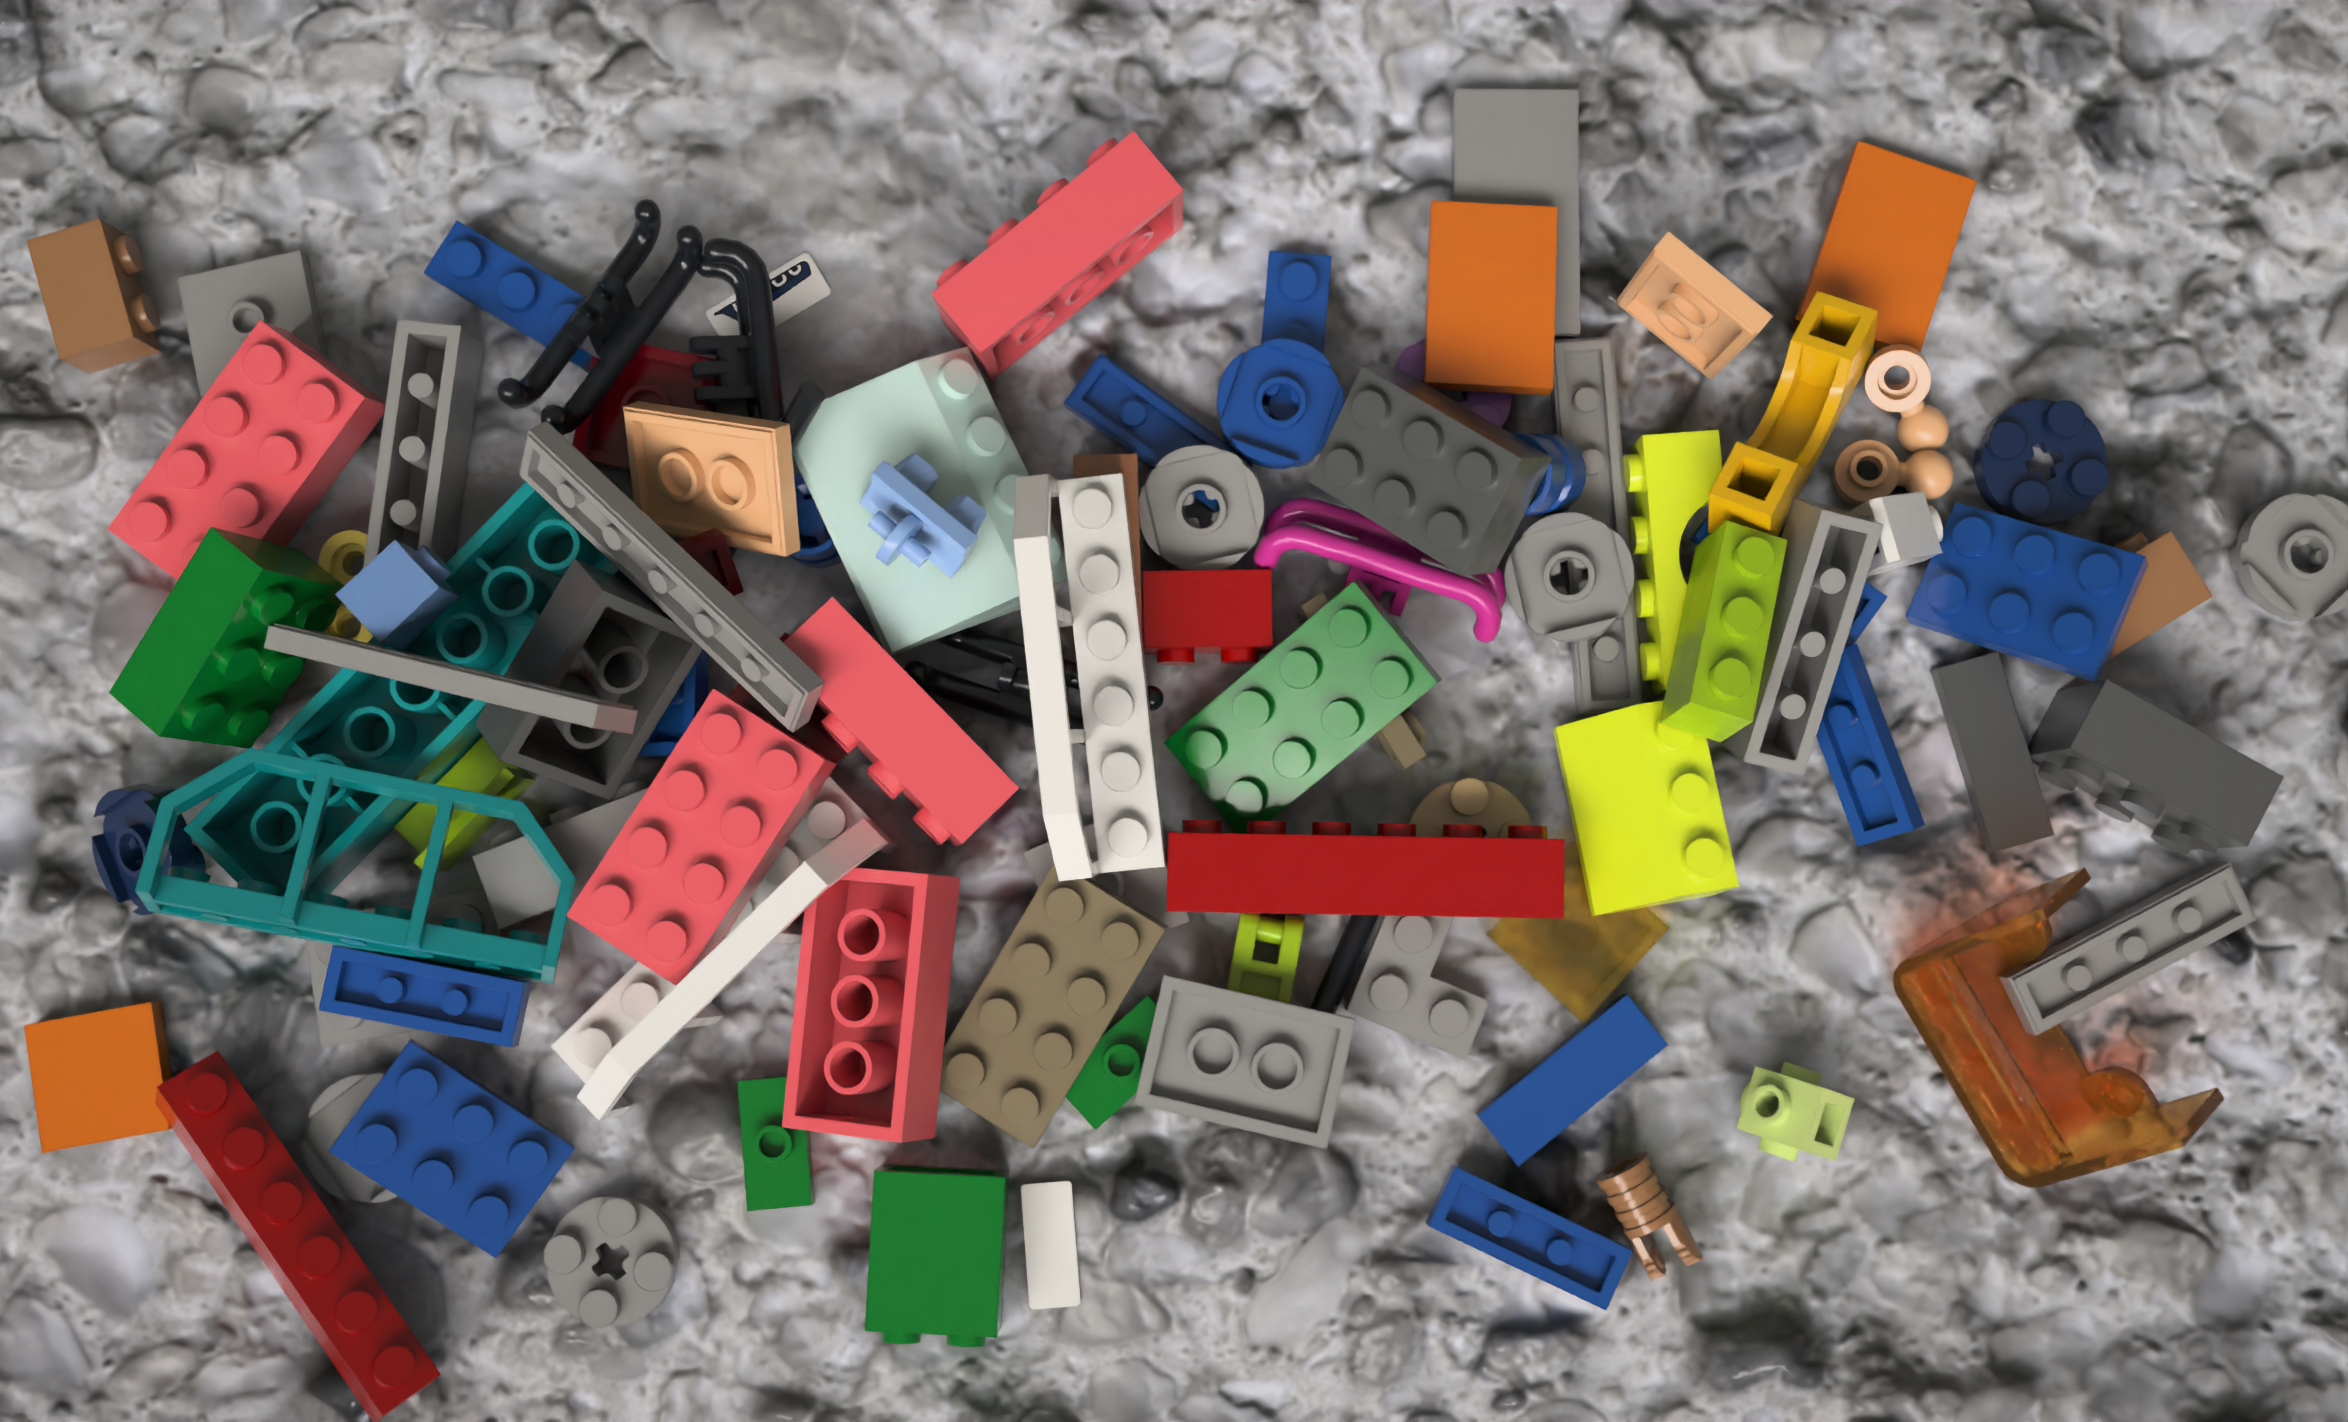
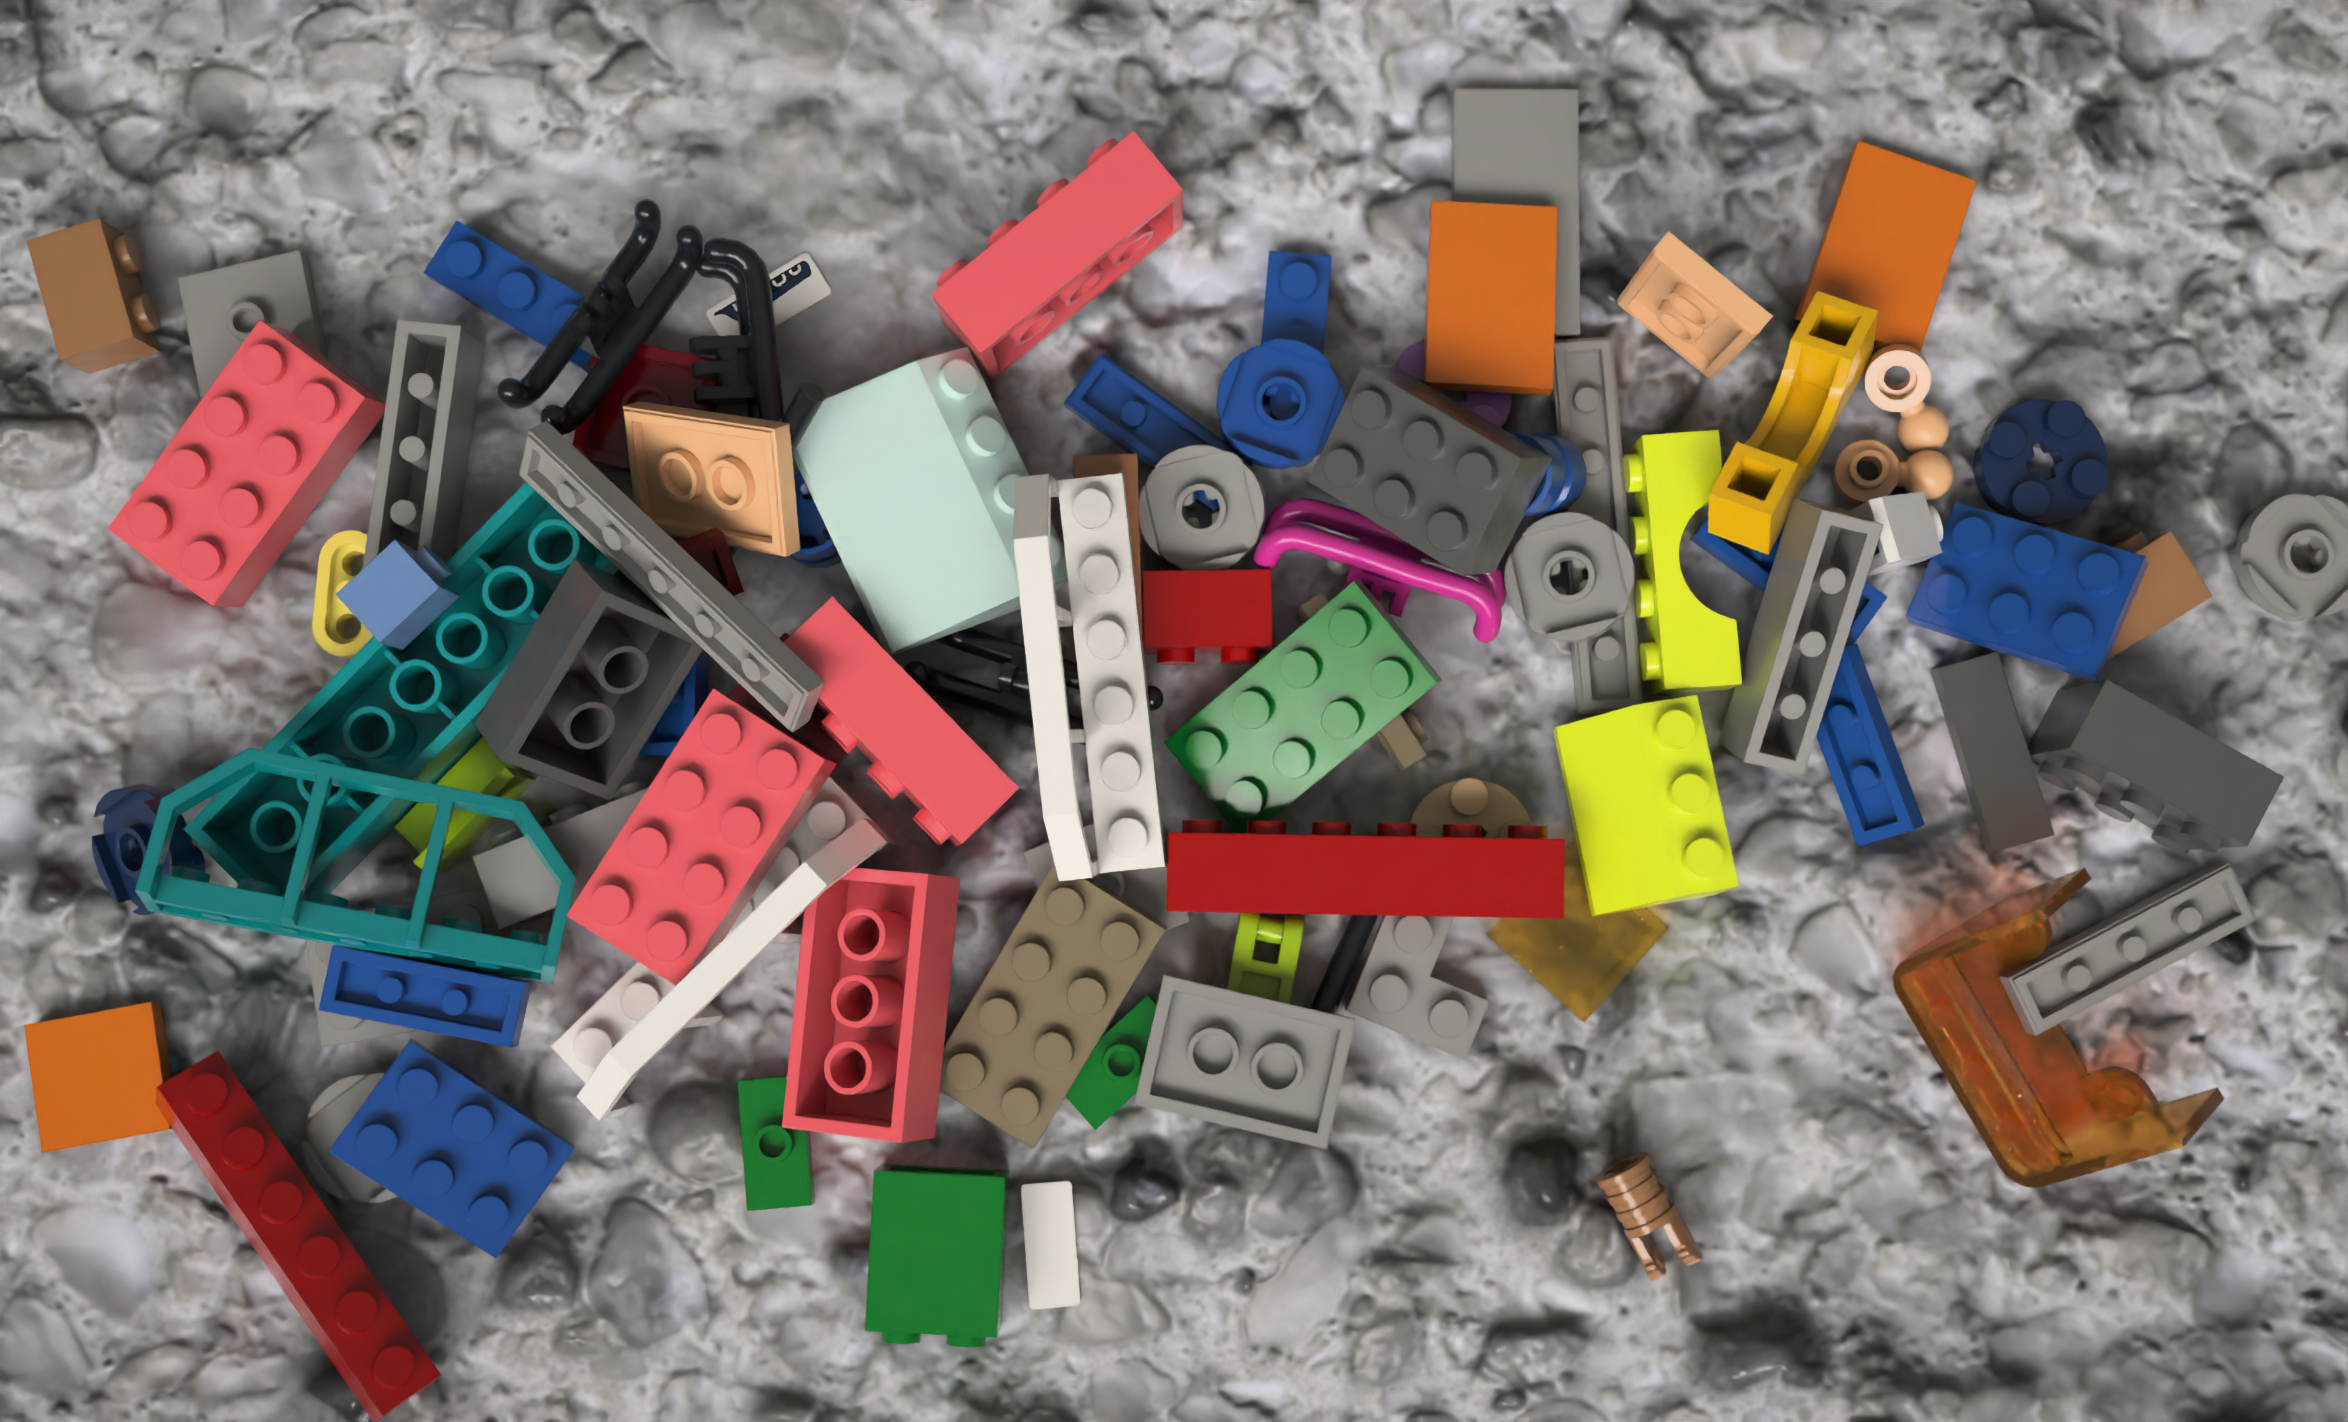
(204, 655): green brick -> none
(452, 678): light grey tile -> none
(574, 1256): light grey plate -> none
(915, 522): light blue hips -> none
(1529, 1237): blue plate -> none
(1571, 1079): blue tile -> none
(1724, 632): lime brick -> none
(1794, 1113): yellowish green brick -> none

